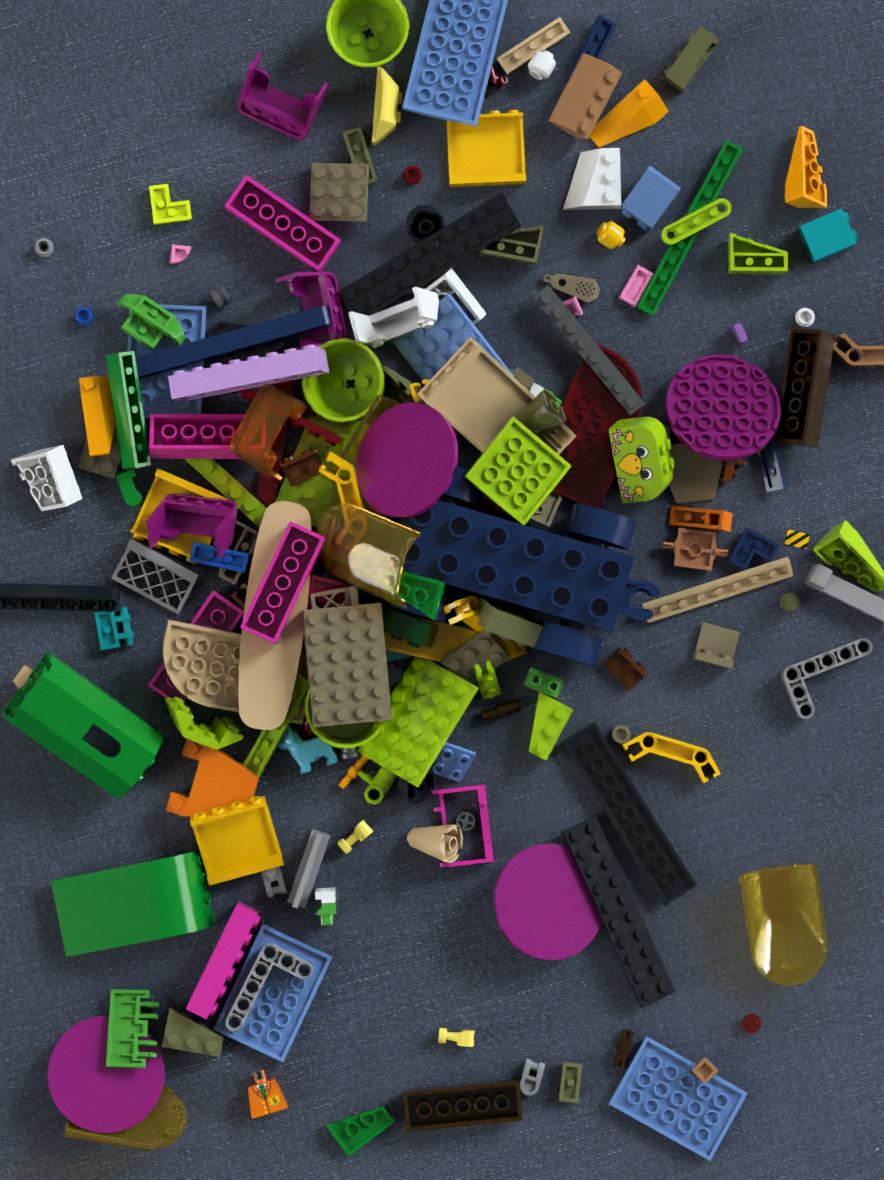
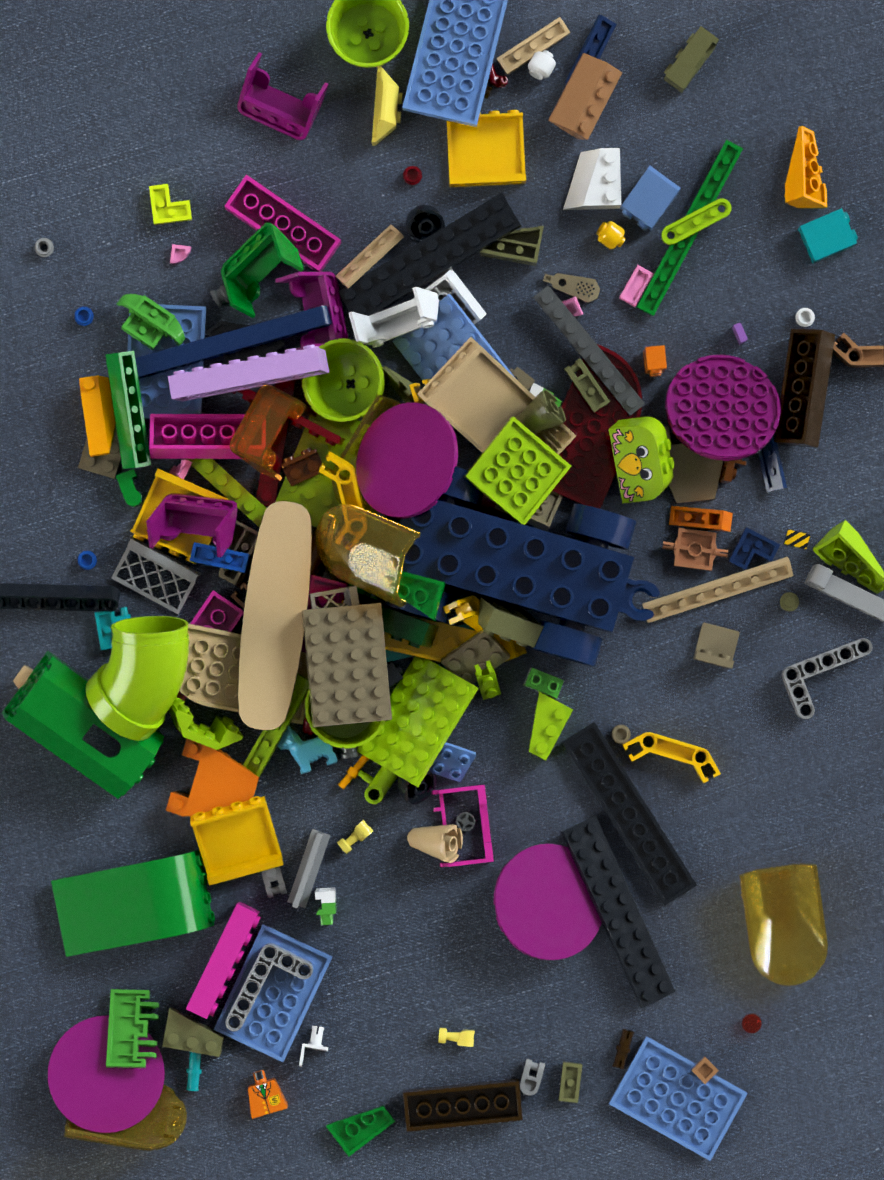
(49, 477): white wedge -> none
(87, 560): none -> blue plate
(141, 675): none -> lime cylinder
(182, 469): none -> bright pink tile
(193, 1071): none -> teal pin
(253, 263): none -> green windscreen
(283, 582): dark pink brick -> none
(315, 1043): none -> white bracket
(339, 192): dark tan plate -> none
(358, 151): olive plate -> none
(369, 256): none -> tan plate
(500, 710): dark brown pin -> none
(587, 386): none -> olive plate
(625, 668): reddish brown bracket -> none
(633, 113): light orange wedge -> none
(654, 360): none -> orange brick
(754, 258): lime wedge -> none

